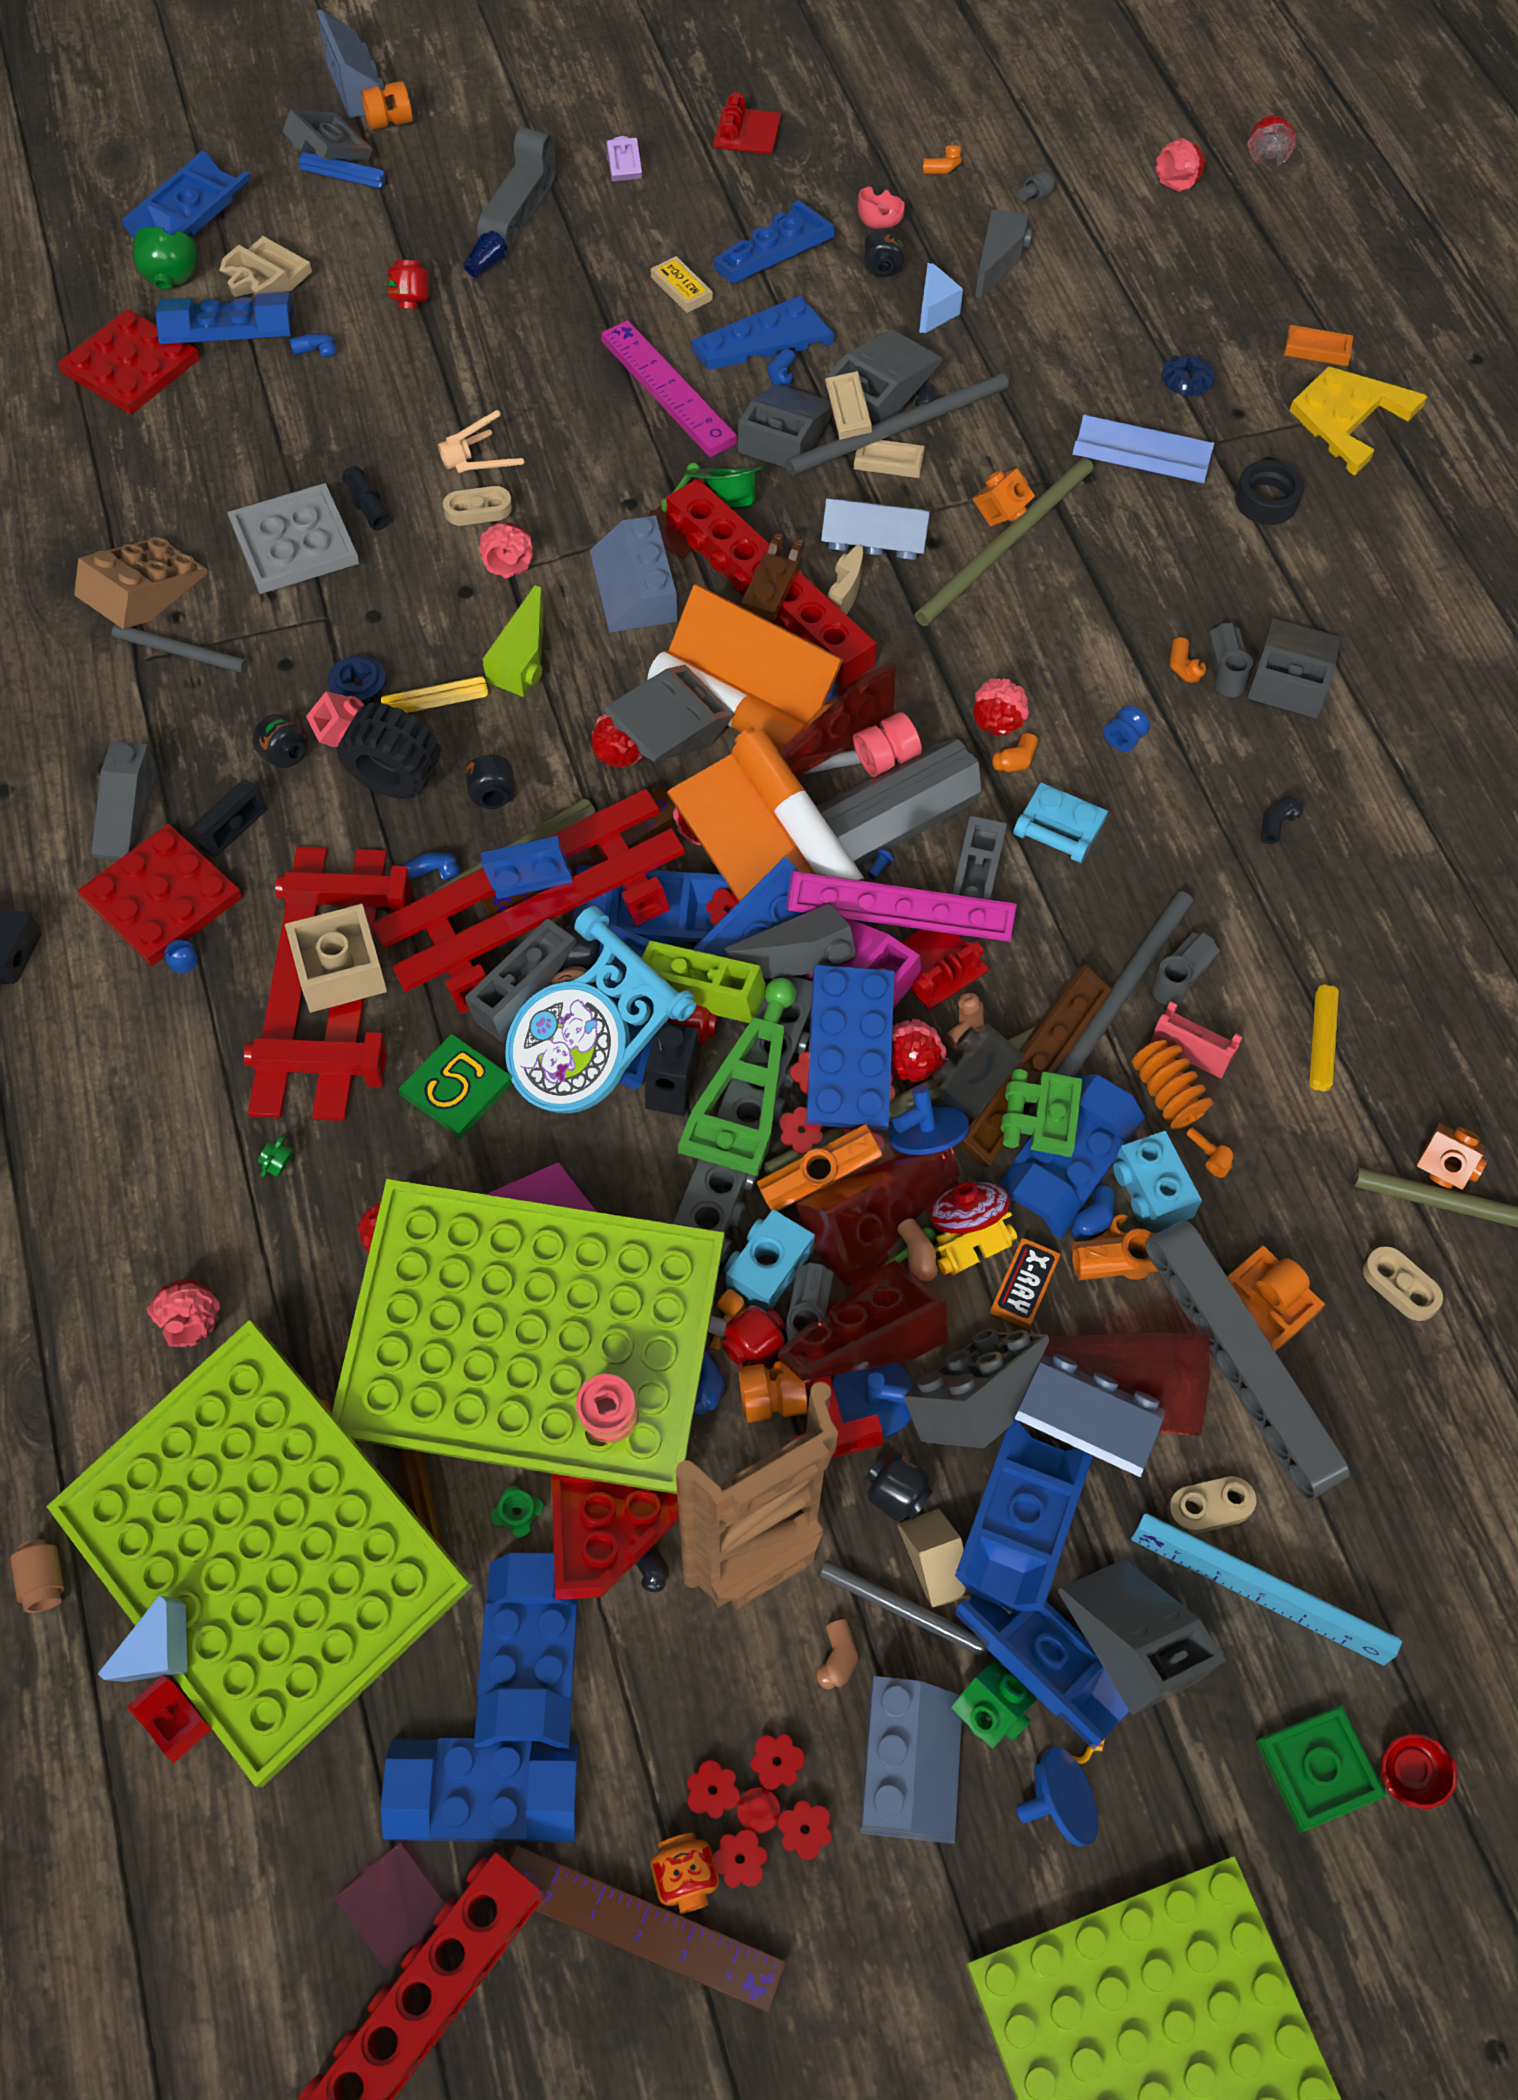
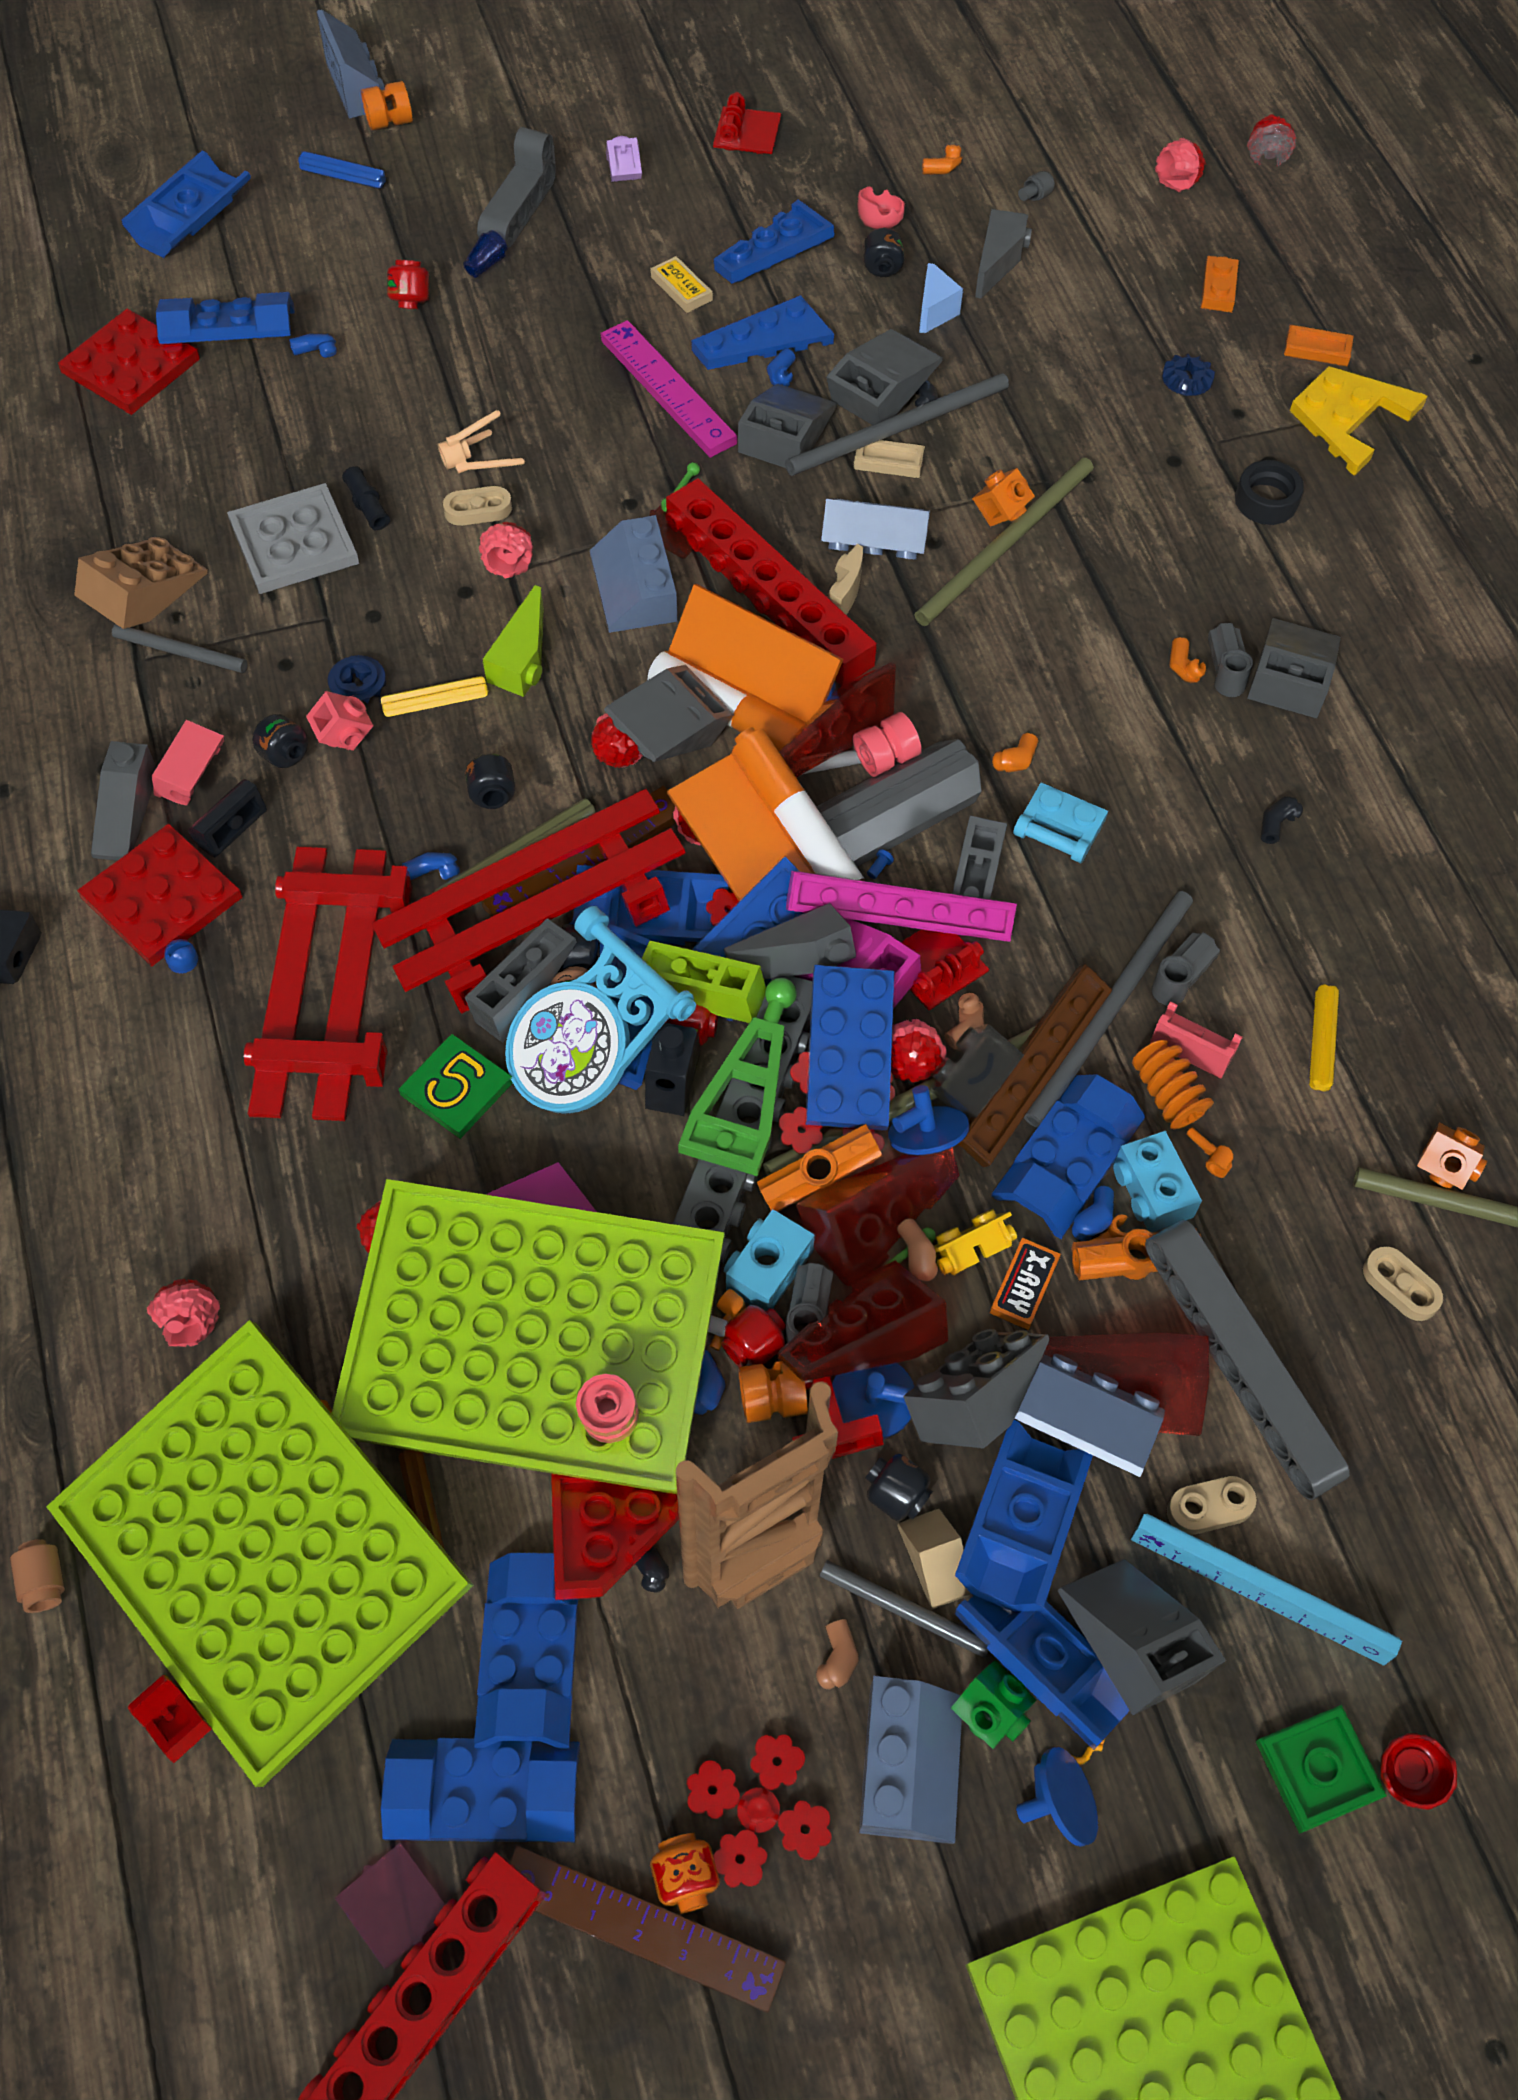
(154, 1645): light blue slope -> none
(164, 258): green cylinder -> none
(185, 762): none -> coral hinge
(263, 268): tan plate -> none
(275, 1157): green plate -> none
(326, 135): dark grey plate -> none
(335, 958): tan brick -> none
(389, 751): black tyre -> none
(513, 1499): green plate -> none
(526, 867): blue plate -> none
(731, 485): green piece -> none
(773, 579): reddish brown hinge -> none
(848, 405): tan tile -> none
(969, 1207): red dish -> none
(1000, 707): piece -> none
(1055, 1113): bright green plate -> none
(1126, 728): blue wheel -> none
(1143, 449): slope -> none
(1219, 283): none -> orange plate
(1276, 1295): orange plate -> none

